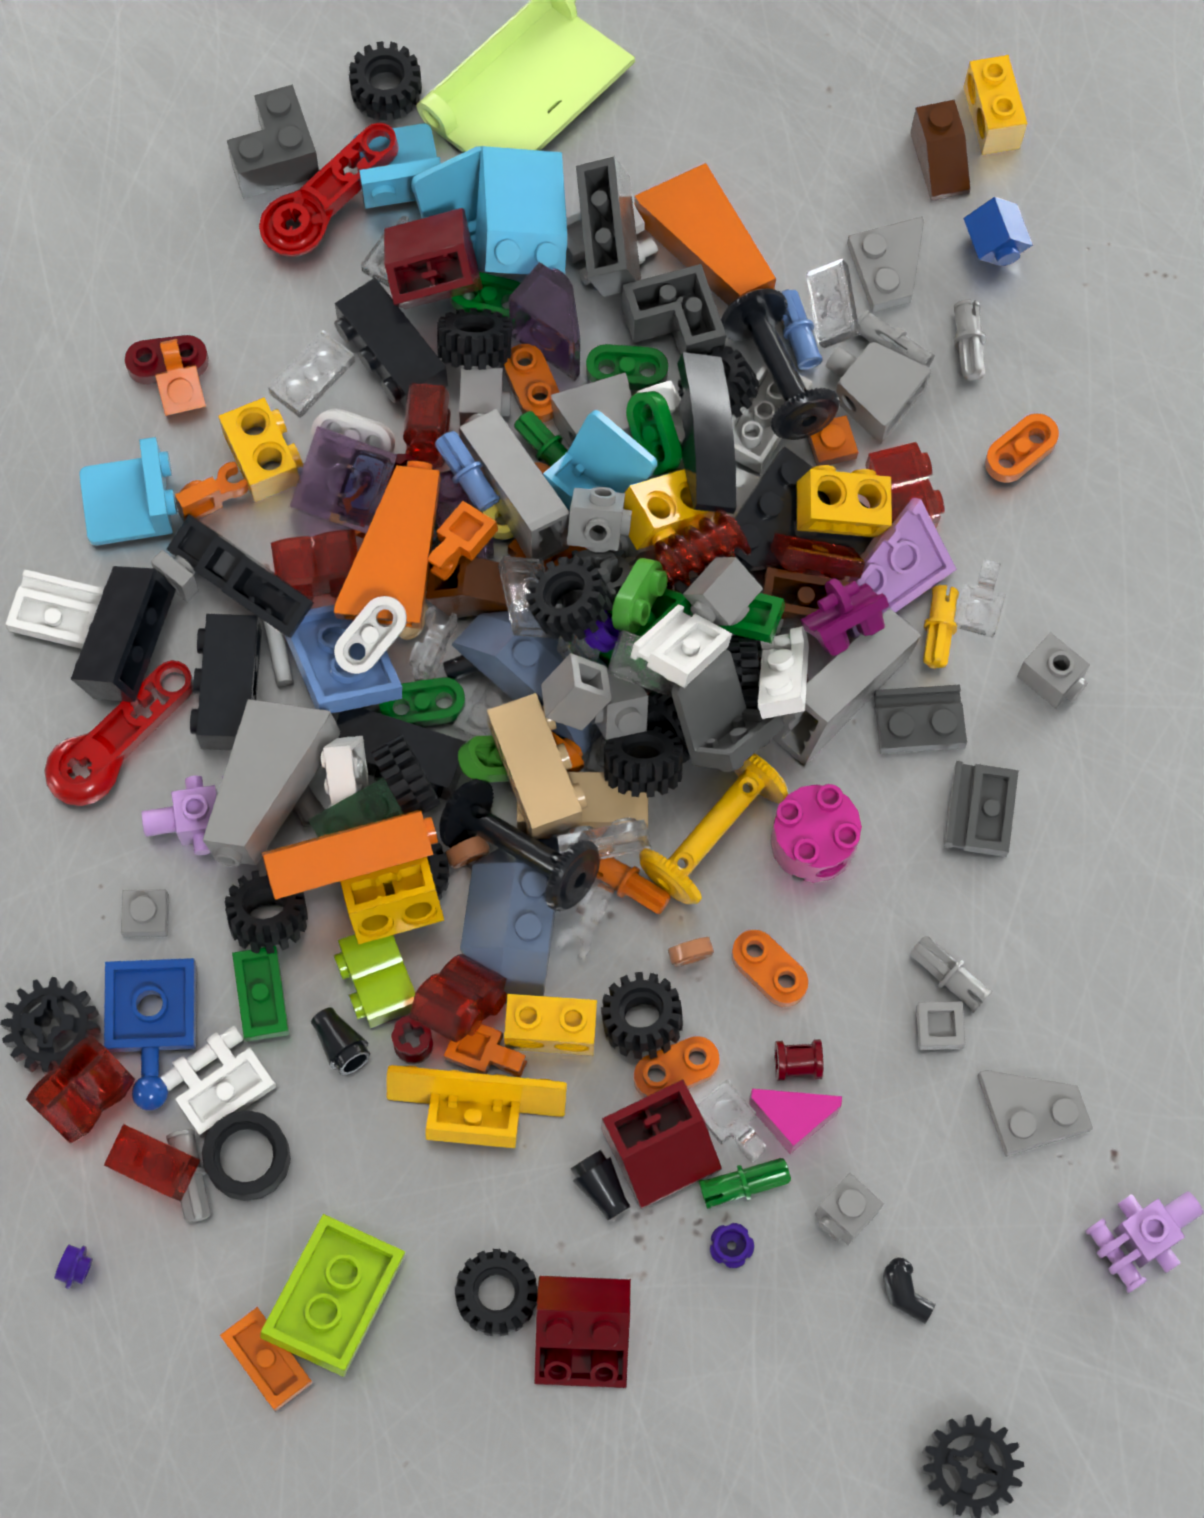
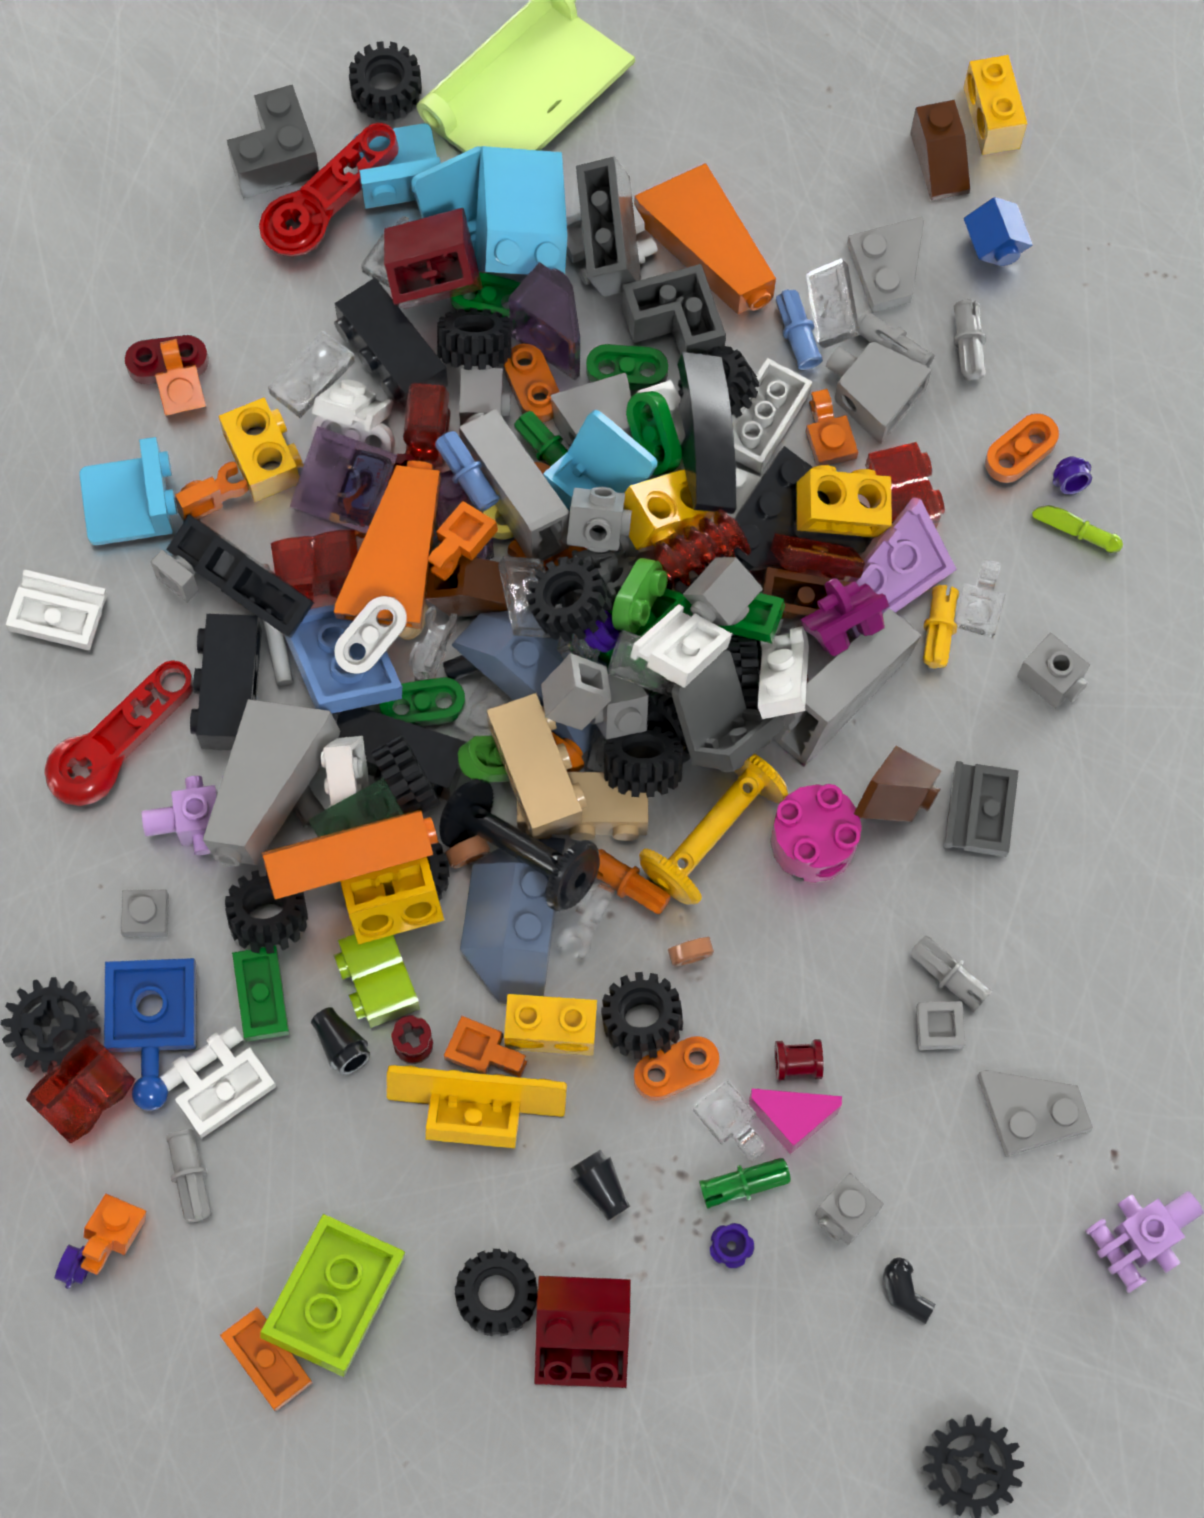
(110, 1228): none -> orange plate
(123, 634): black brick -> none
(152, 1162): clear red plate -> none
(241, 1121): black tyre -> none
(351, 403): none -> white plate
(459, 998): clear red brick -> none
(619, 839): clear plate -> none
(661, 1144): dark red slope -> none
(767, 968): orange plate -> none
(803, 411): black hose -> none
(899, 788): none -> reddish brown slope
(920, 719): dark grey plate -> none
(1072, 475): none -> dark purple plate
(1076, 526): none -> lime piece

